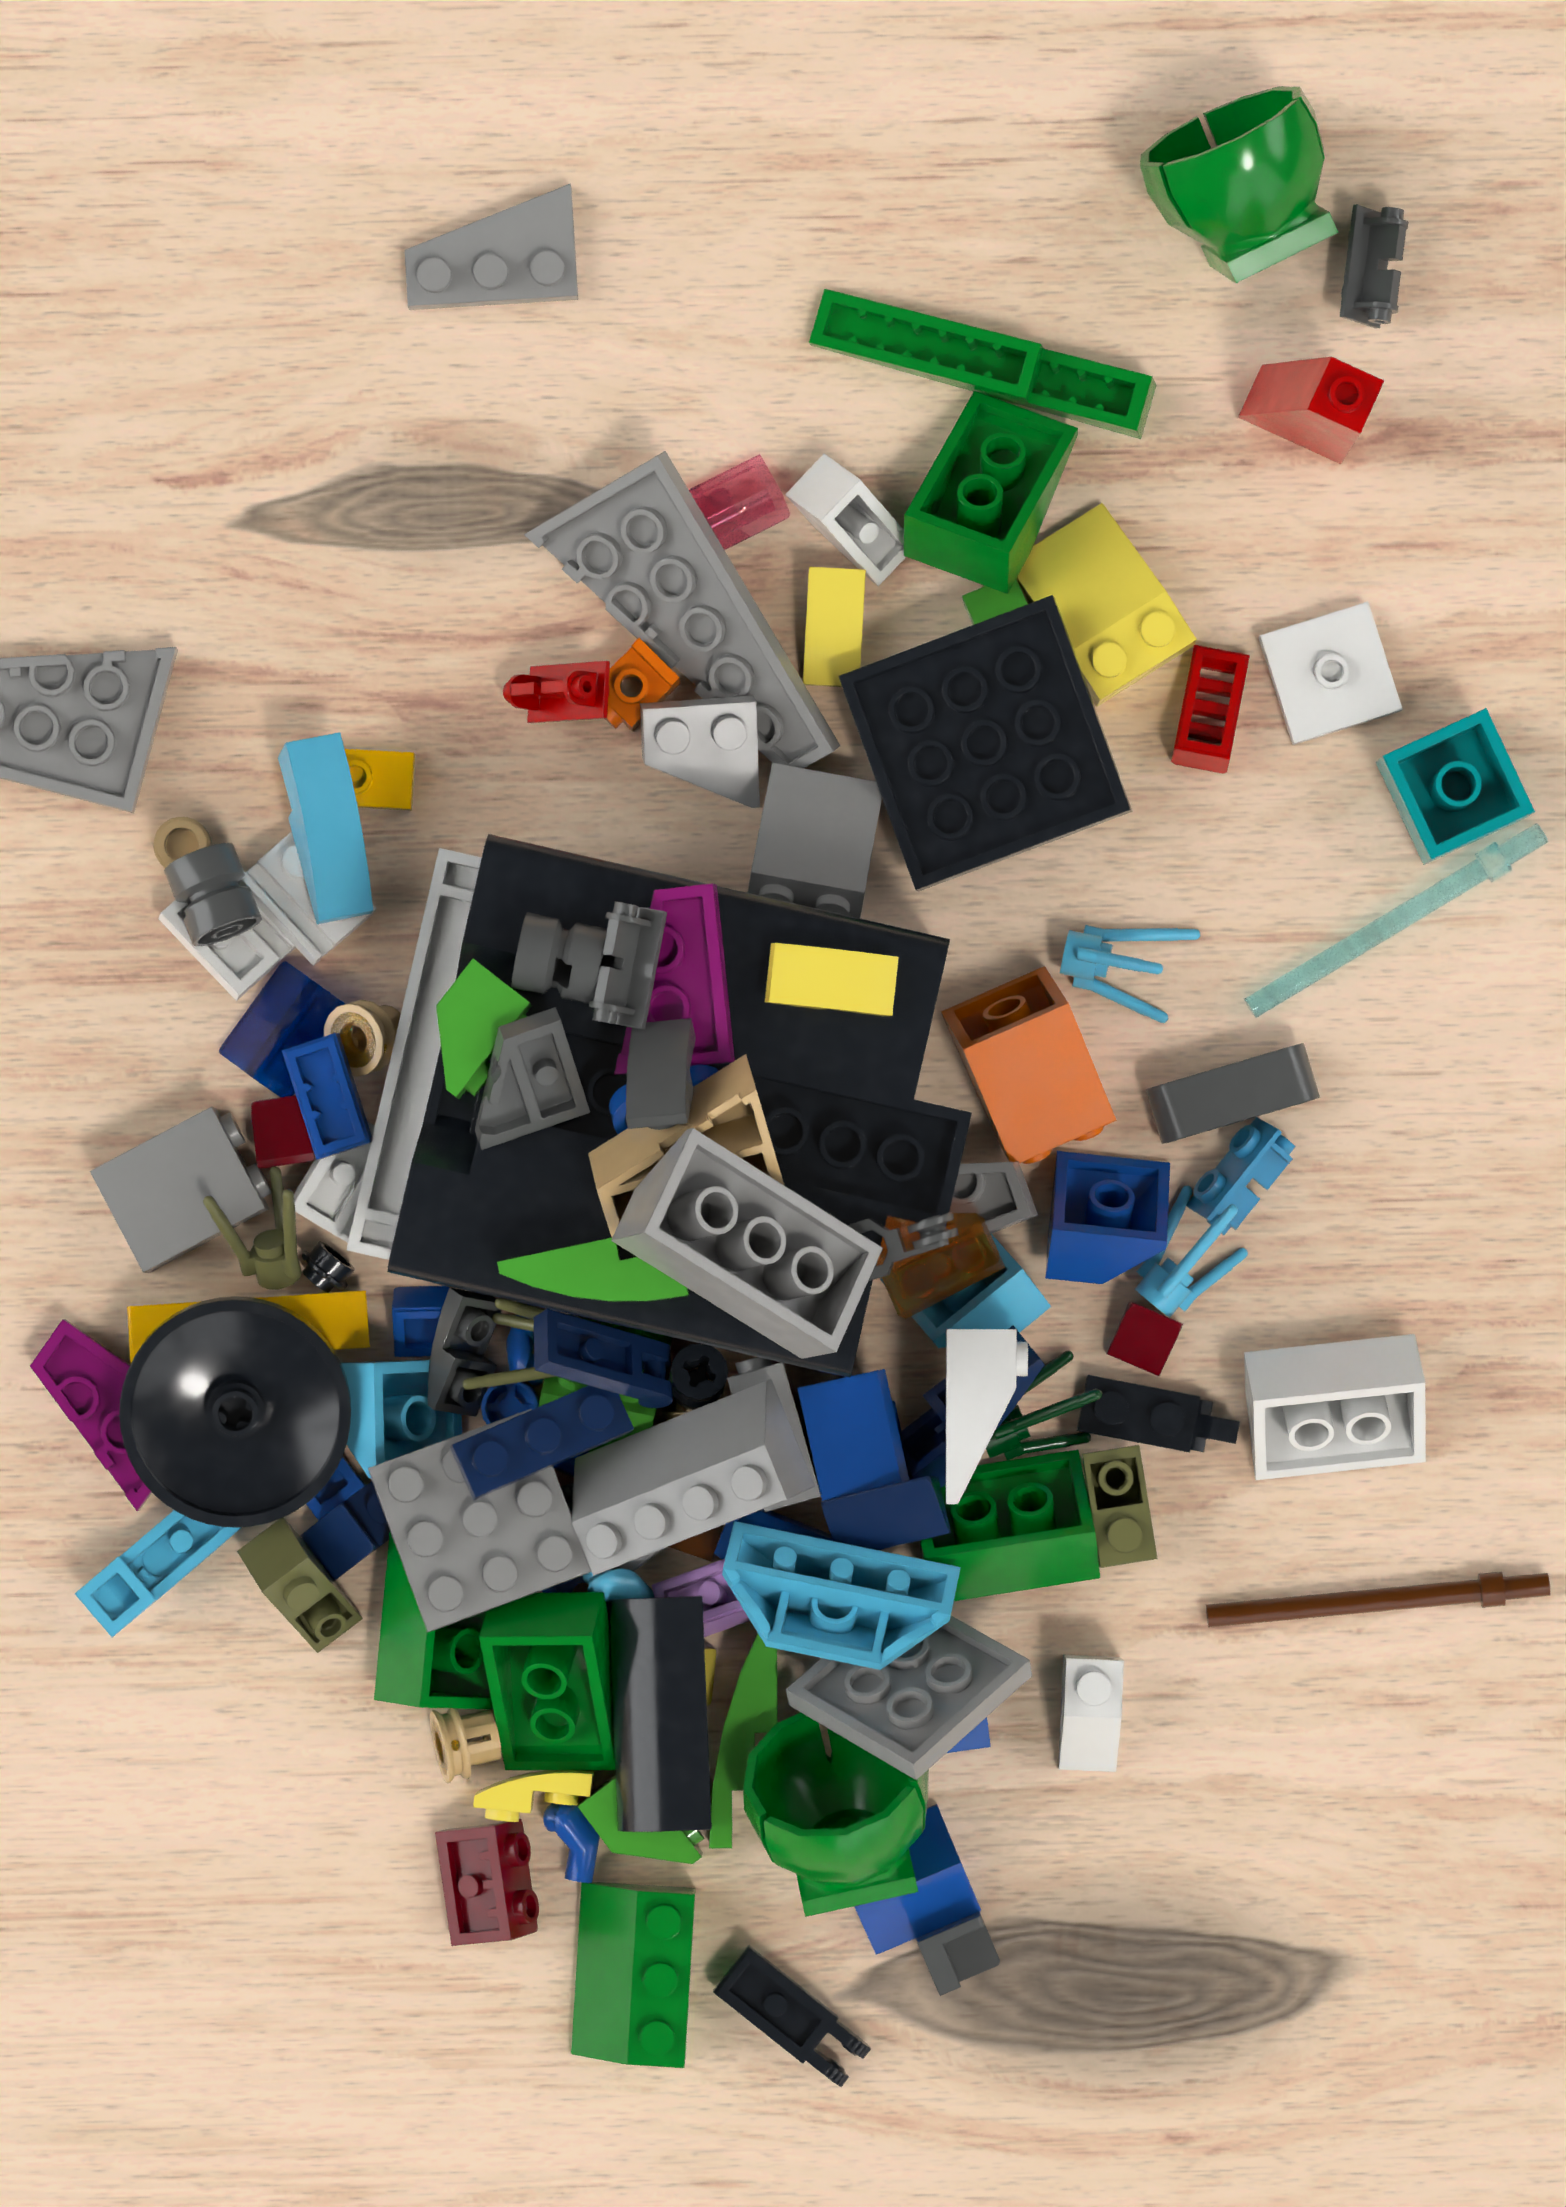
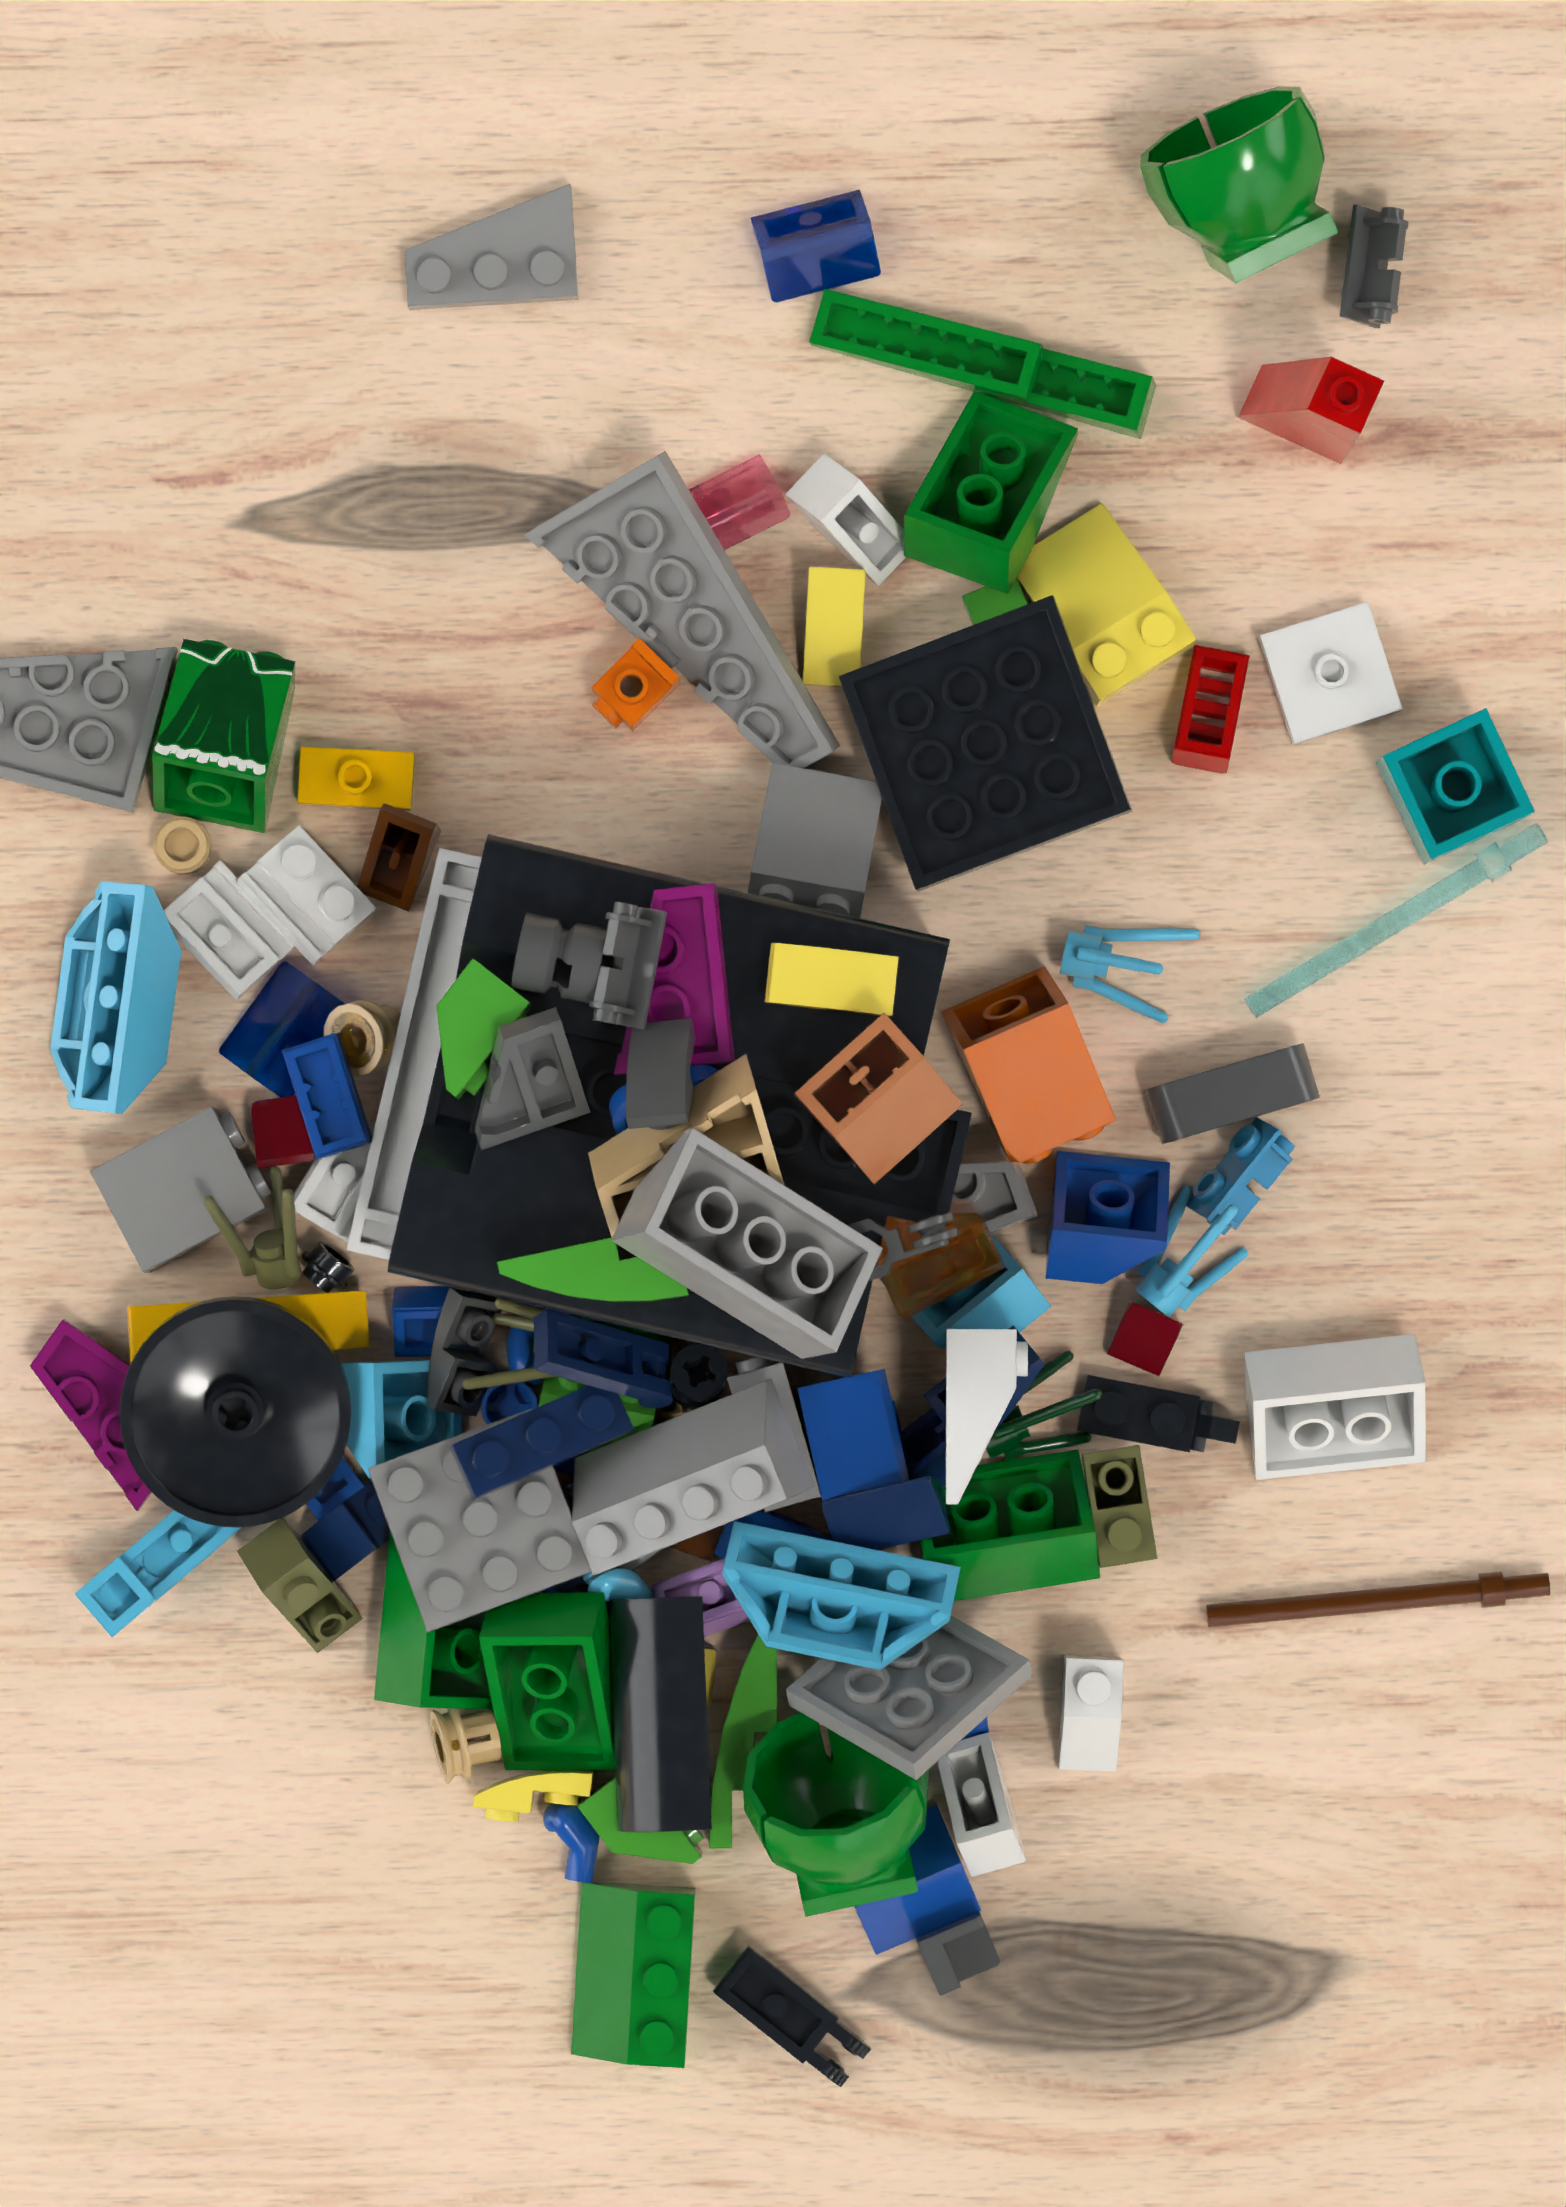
(115, 998): none -> medium azure wedge
(215, 901): dark grey wheel -> none
(222, 735): none -> slope
(327, 827): medium azure slope -> none
(397, 856): none -> reddish brown slope
(487, 1883): dark red bracket -> none
(561, 692): red hinge -> none
(705, 744): light grey wing -> none
(816, 246): none -> clear blue panel
(878, 1098): none -> nougat slope
(980, 1806): none -> white slope

